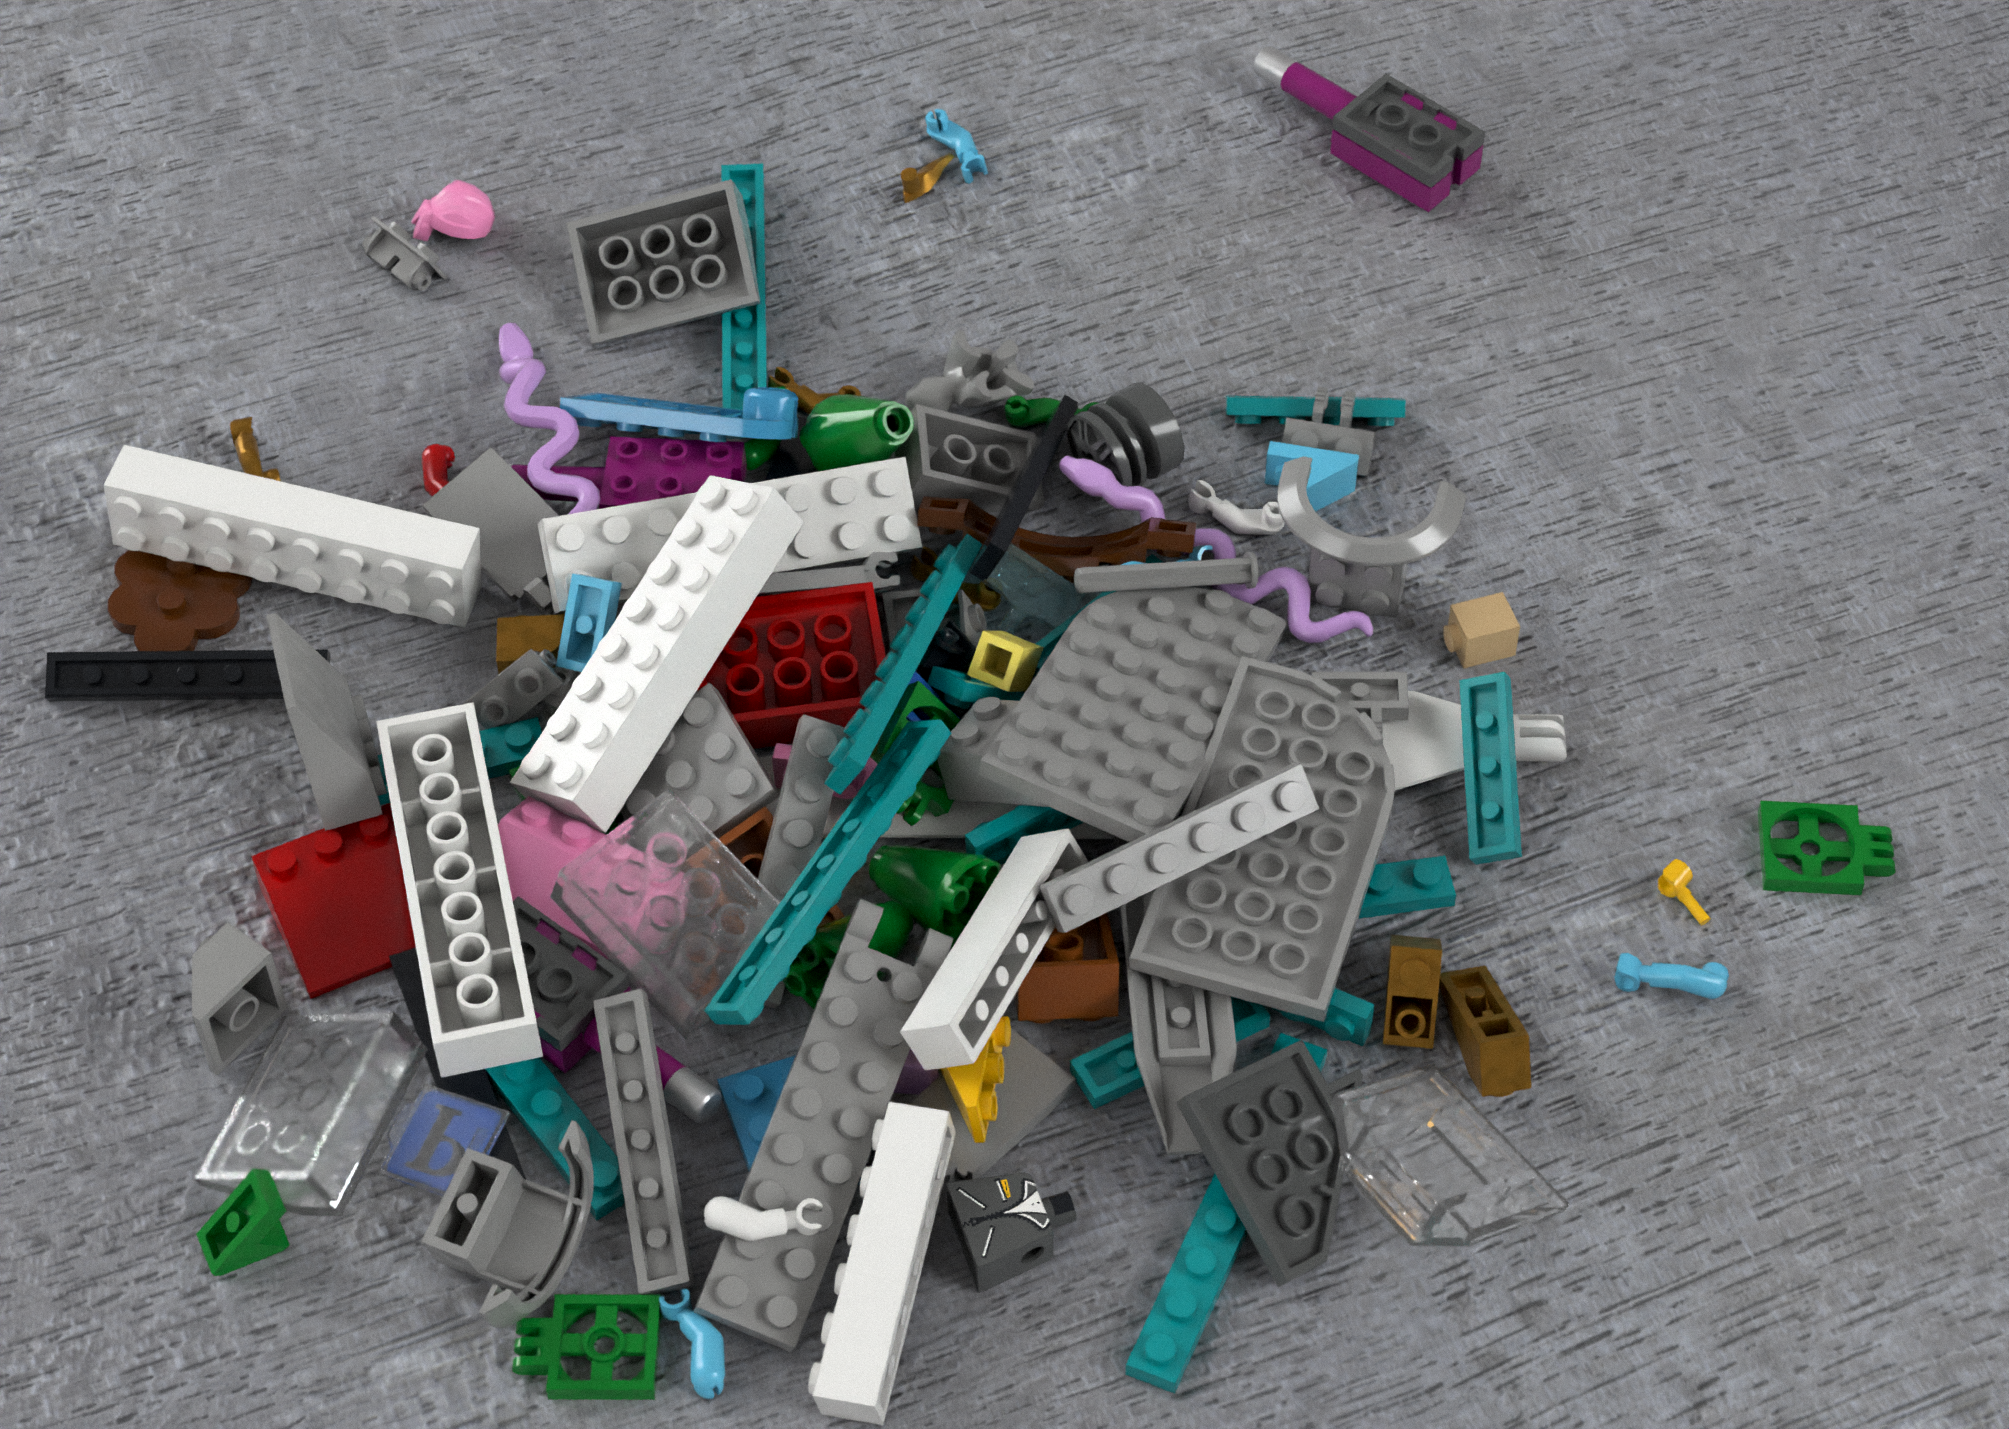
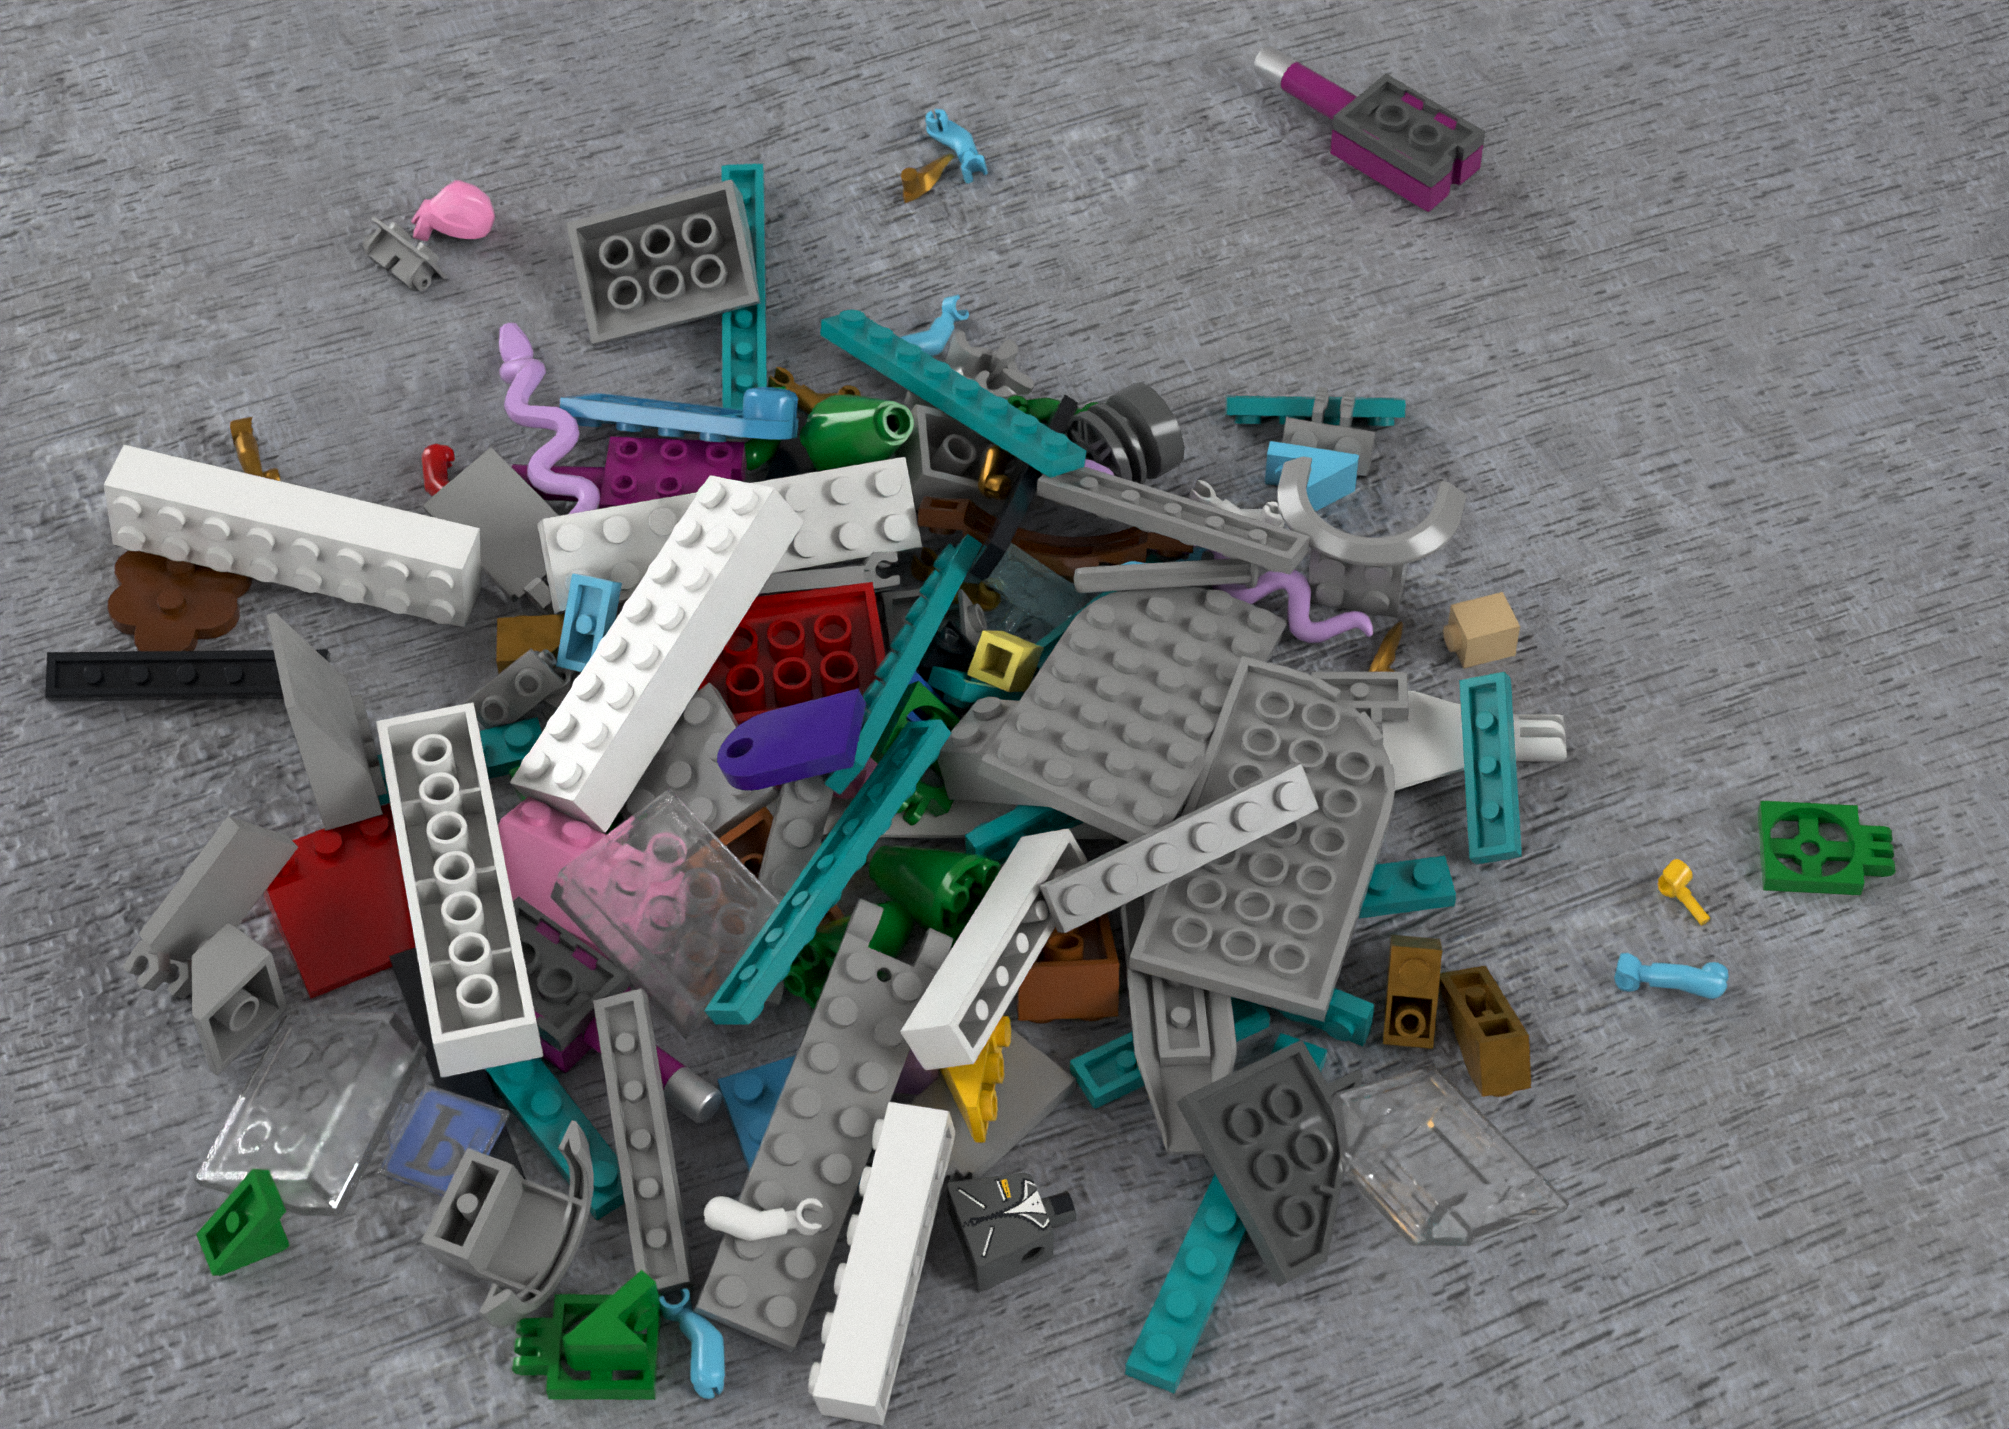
(213, 891): none -> light grey tile
(607, 1335): none -> green slope
(793, 742): none -> dark purple tile
(936, 337): none -> medium azure arm
(953, 393): none -> teal plate
(992, 481): none -> pearl gold arm
(1177, 518): none -> light grey plate
(1386, 653): none -> pearl gold bar

